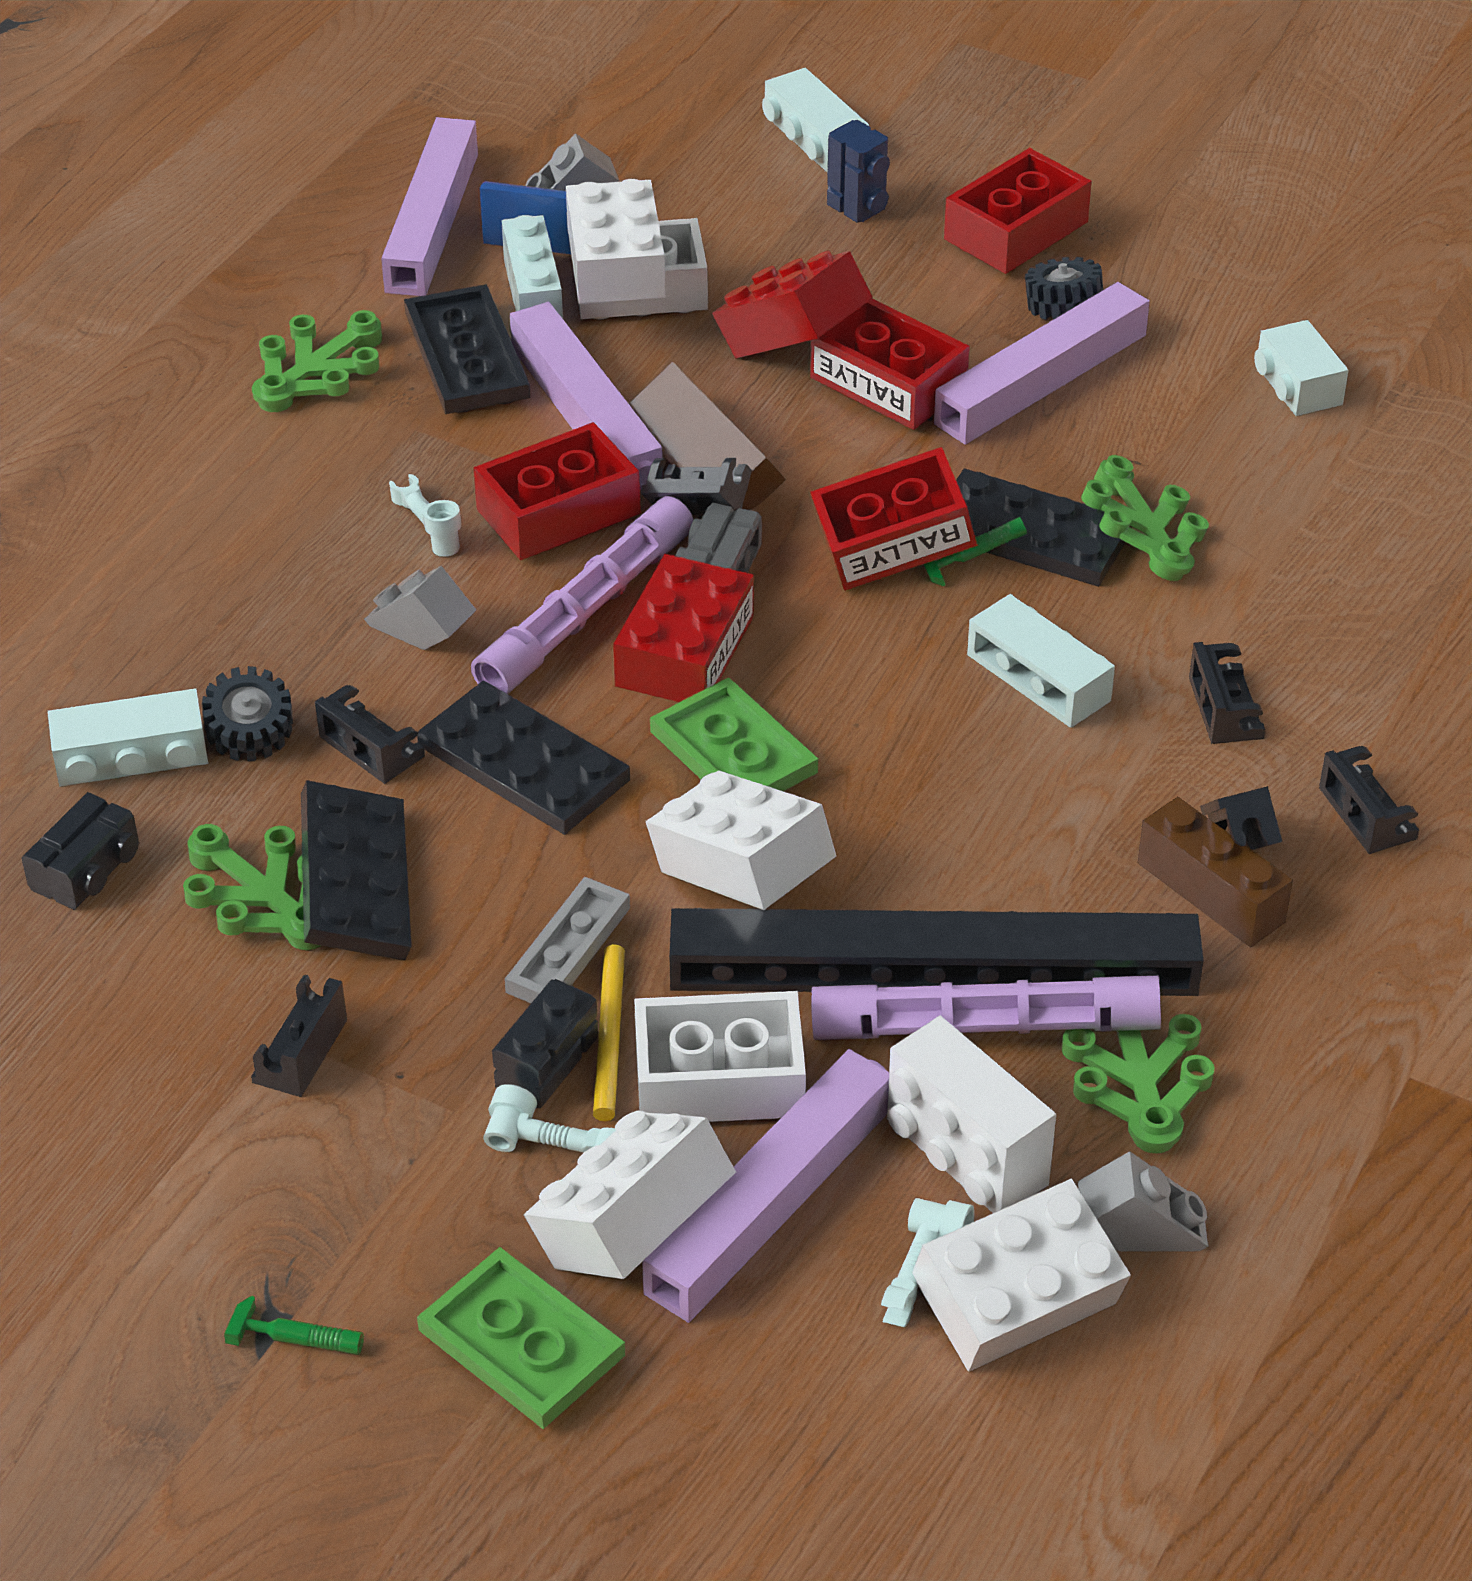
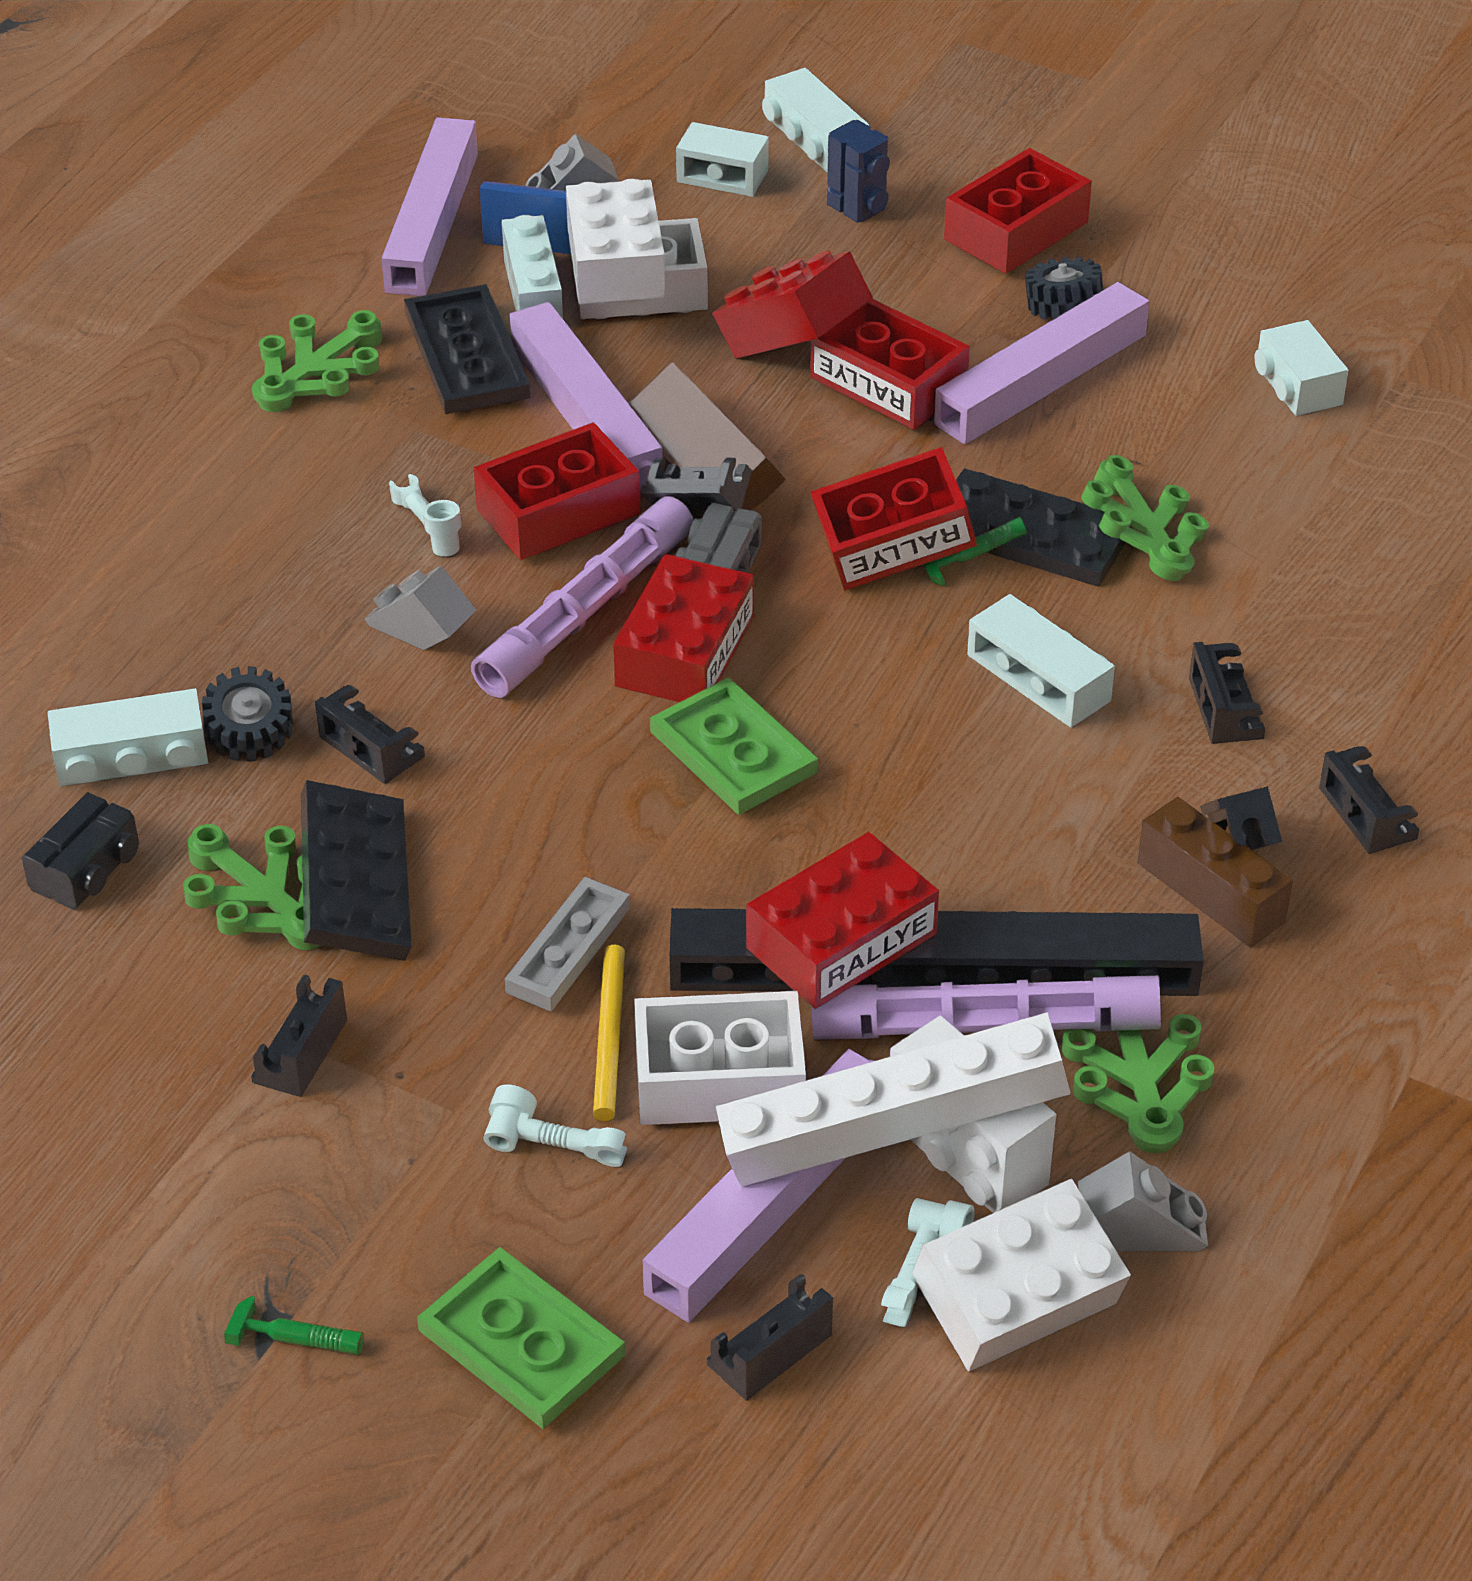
(524, 757): black plate -> none
(547, 1040): black brick -> none
(629, 1193): white brick -> none
(722, 159): none -> light aqua brick
(741, 839): white brick -> none
(773, 1340): none -> black hinge
(841, 919): none -> red brick
(892, 1100): none -> white brick

